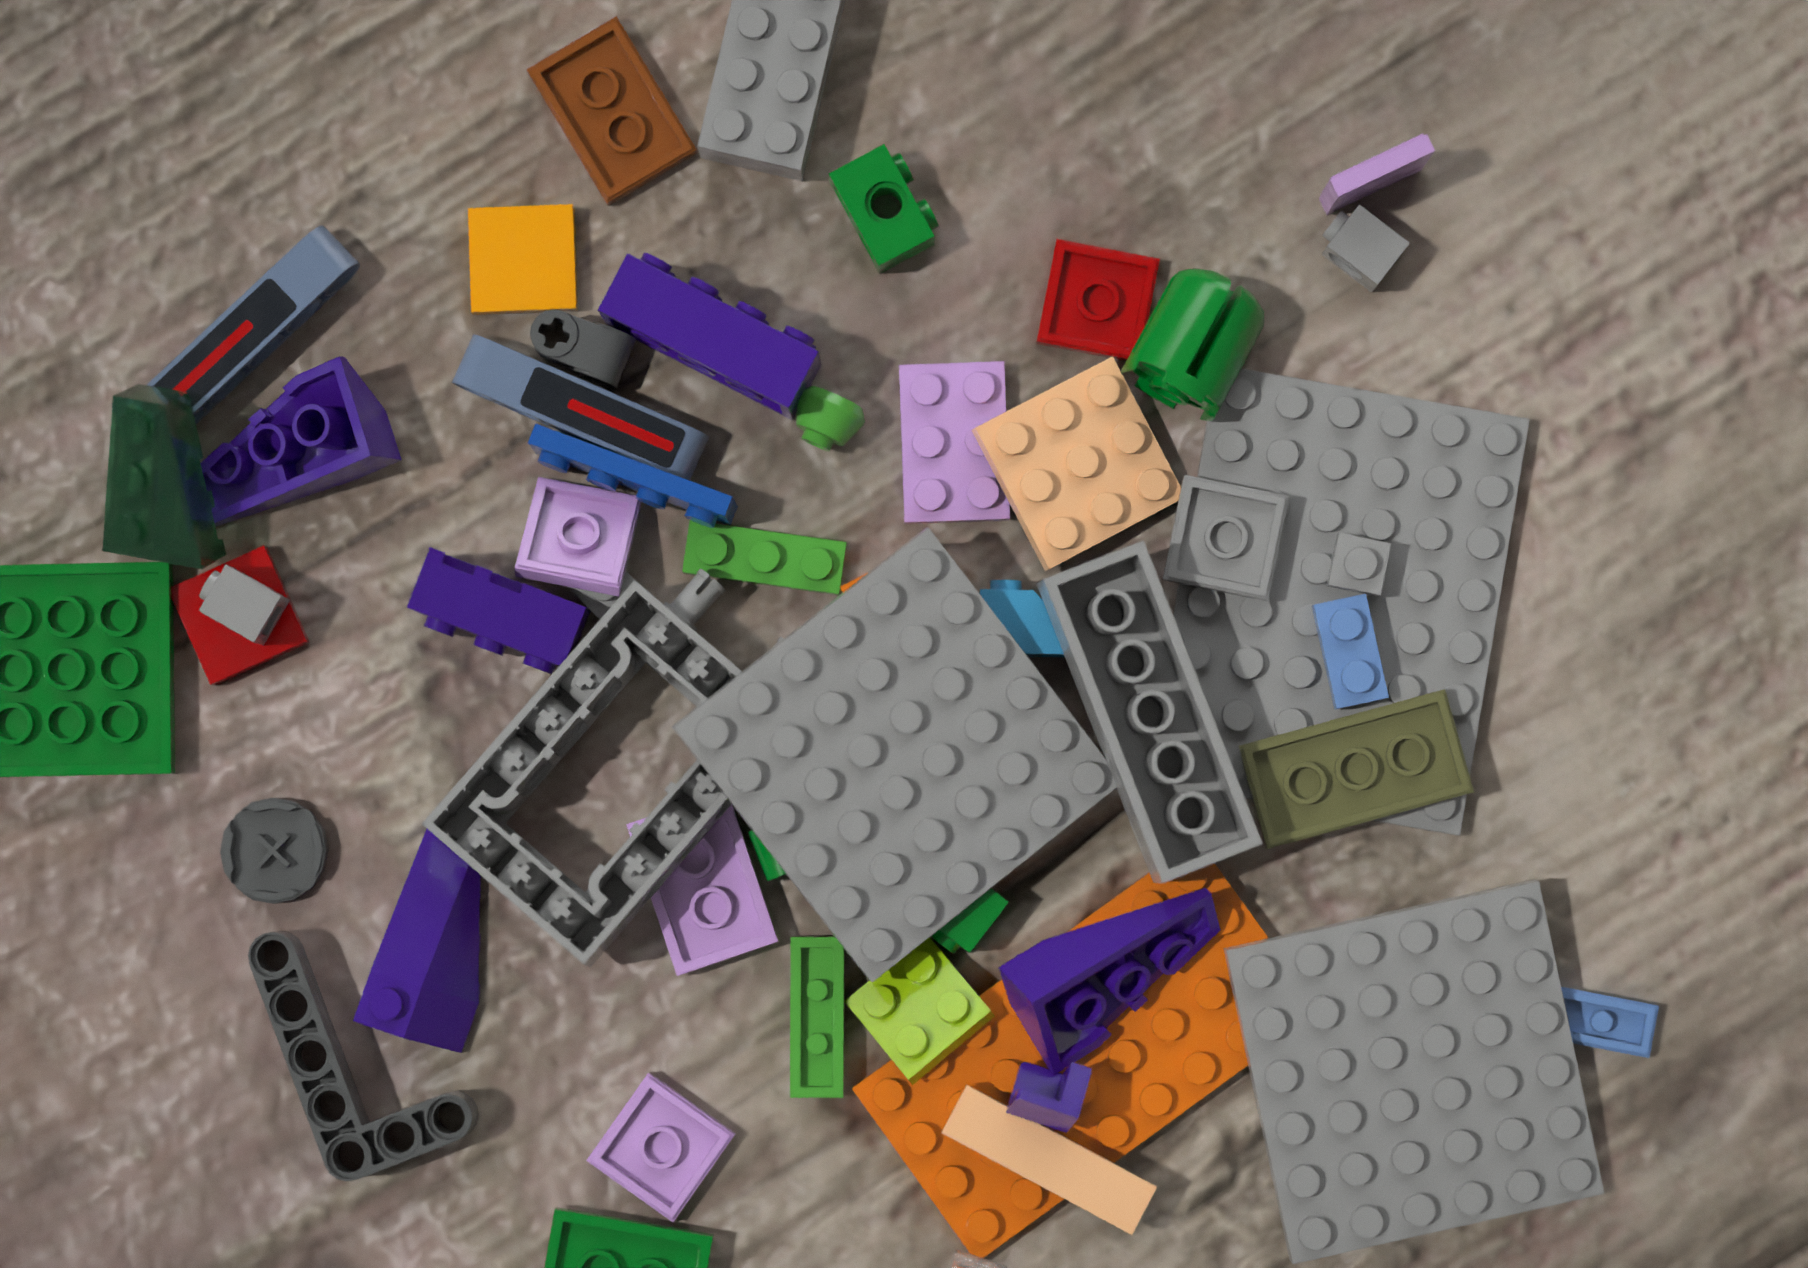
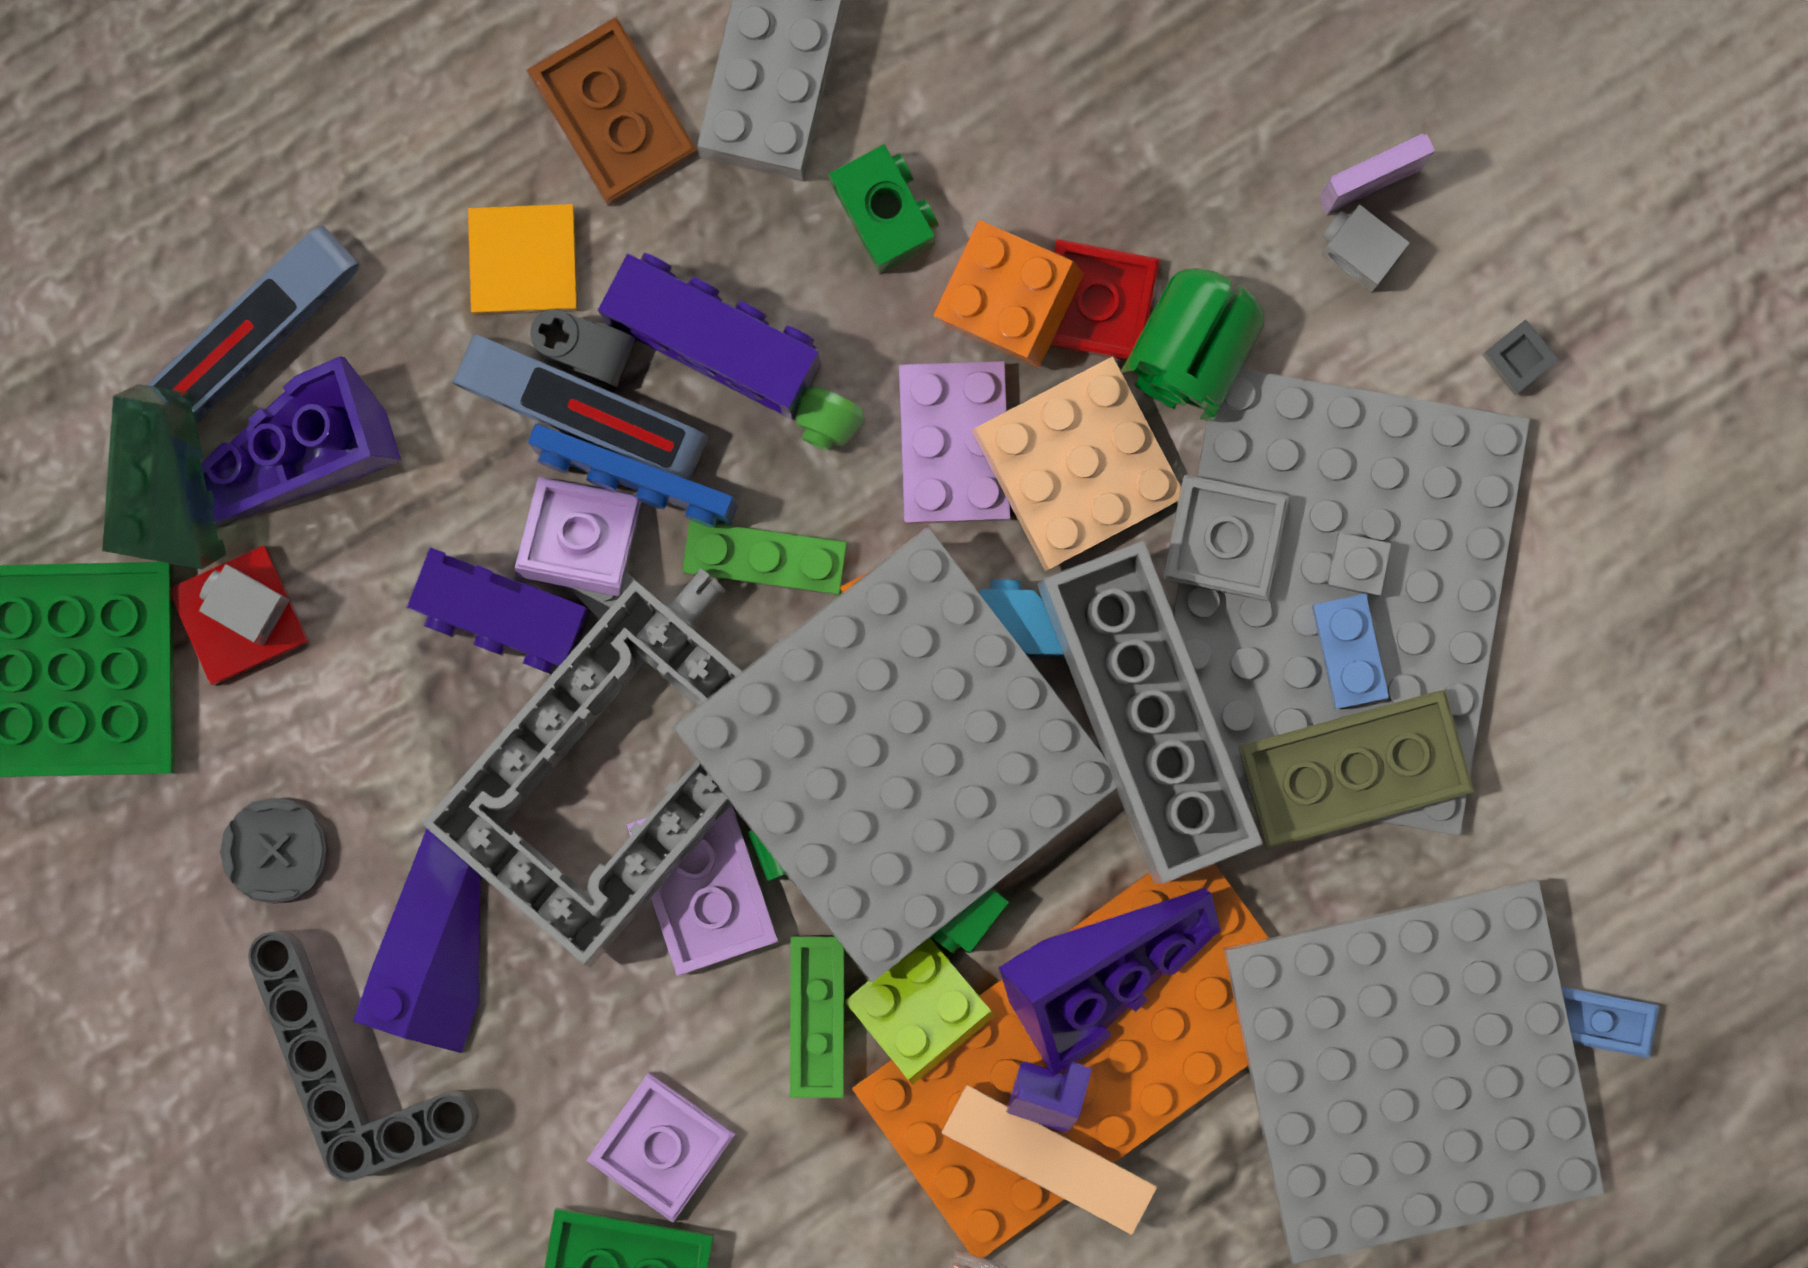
(1008, 293): none -> orange brick
(1520, 357): none -> dark grey plate

